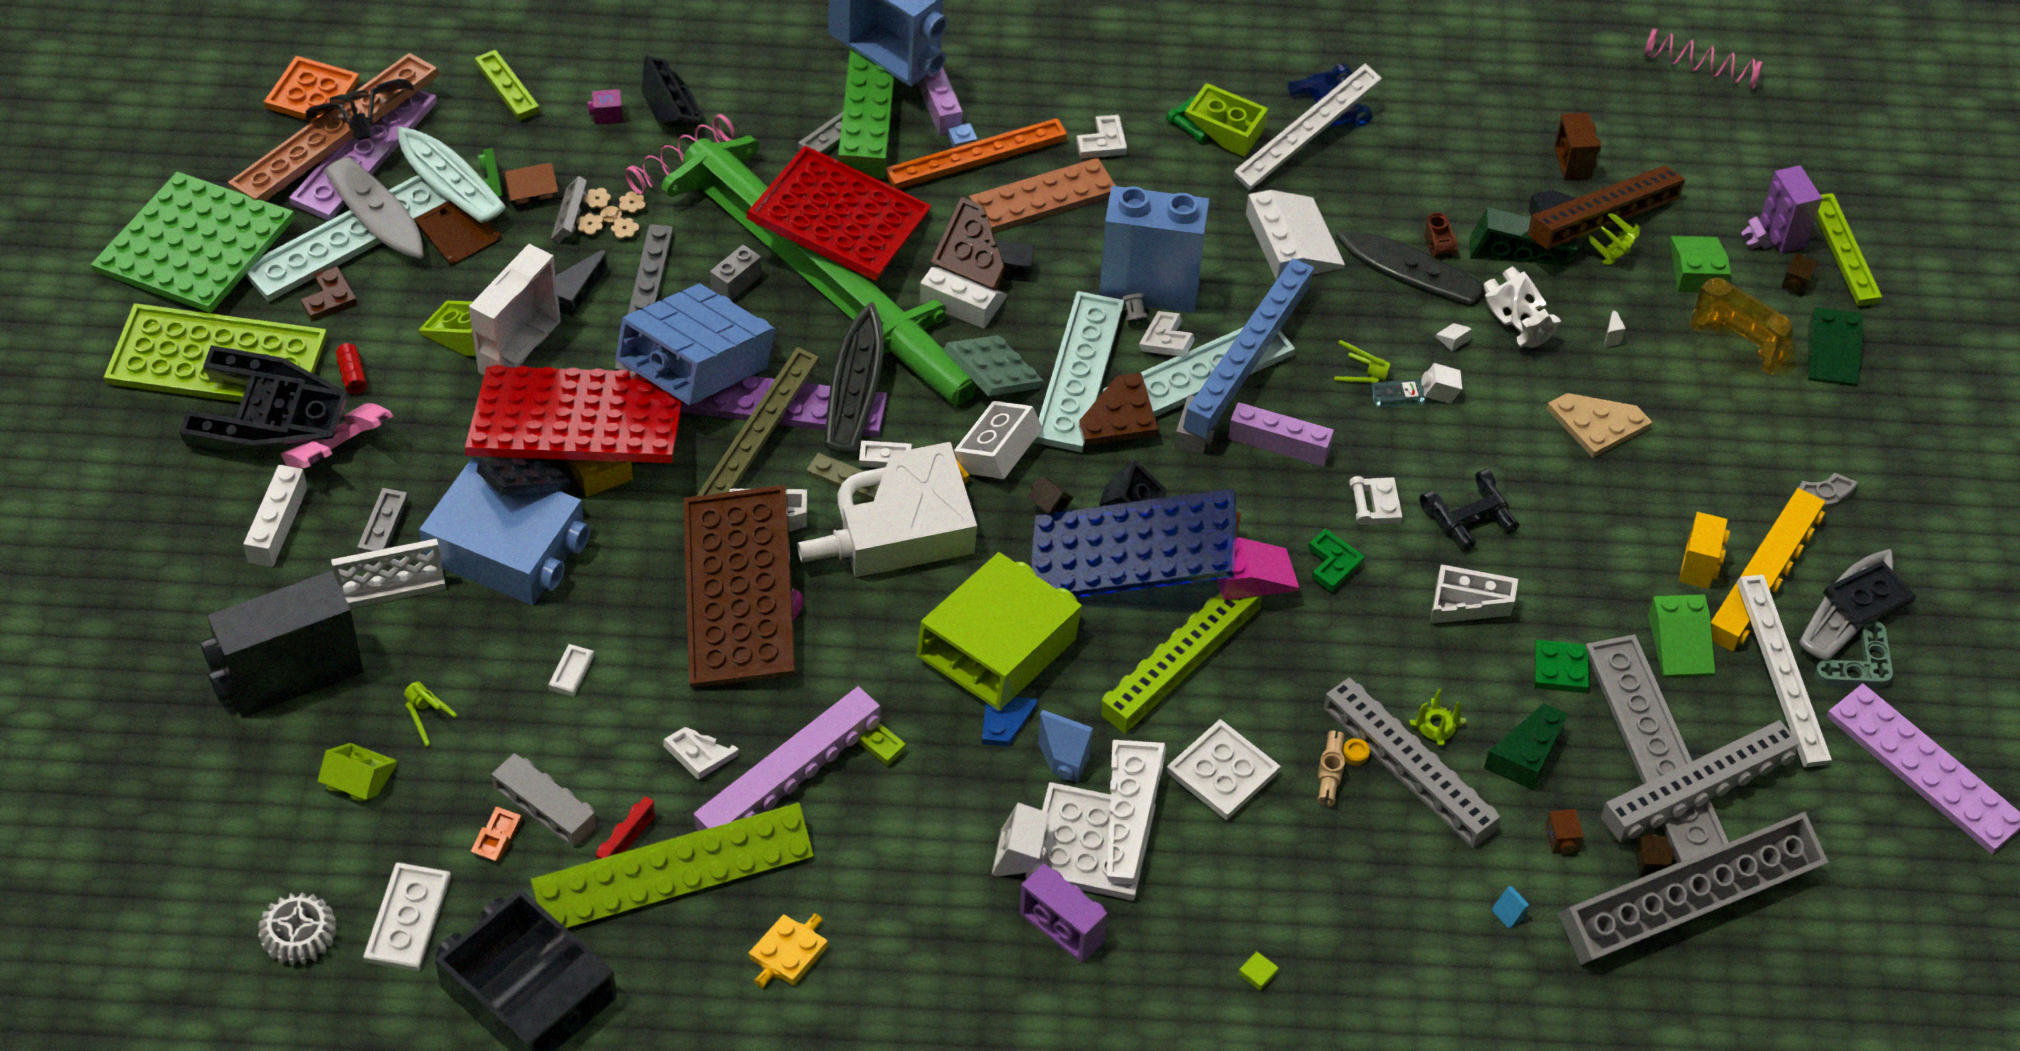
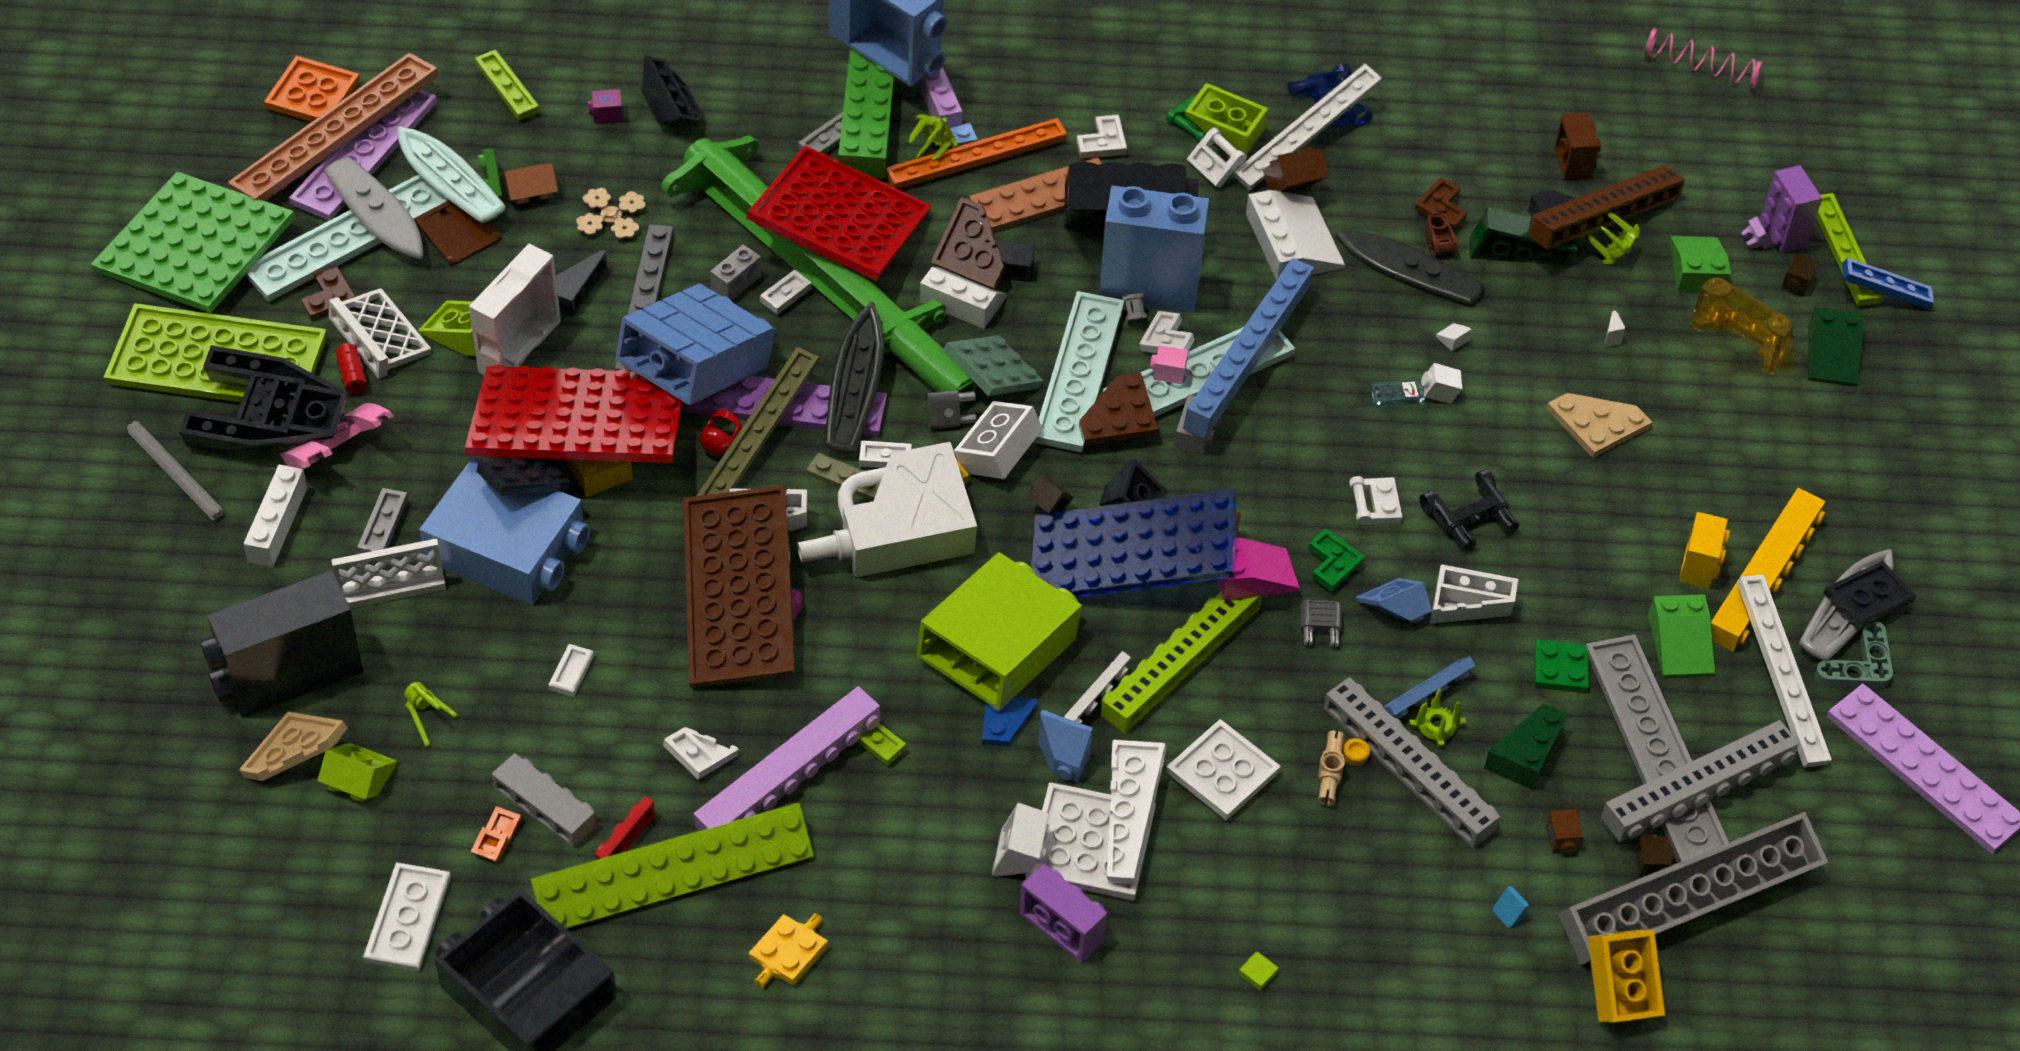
(175, 470): none -> light grey axle
(286, 919): white gear -> none
(292, 742): none -> tan plate
(360, 123): black plant -> none
(373, 352): none -> white fence
(569, 210): light grey plate -> none
(632, 168): bright pink piece -> none
(713, 439): none -> red helmet
(785, 292): none -> white plate
(944, 140): none -> lime piece
(945, 409): none -> dark grey piece
(1090, 187): none -> black brick
(1100, 687): none -> white plate
(1169, 364): none -> bright pink brick
(1210, 163): none -> white plate
(1280, 434): lavender brick -> none
(1296, 171): none -> reddish brown brick
(1321, 619): none -> dark grey piece
(1377, 367): lime plant -> none
(1400, 599): none -> medium blue slope
(1418, 694): none -> medium blue plate
(1439, 199): none -> reddish brown plate
(1512, 294): white hips -> none
(1626, 975): none -> yellow brick
(1832, 490): light grey tile -> none
(1887, 283): none -> blue plate

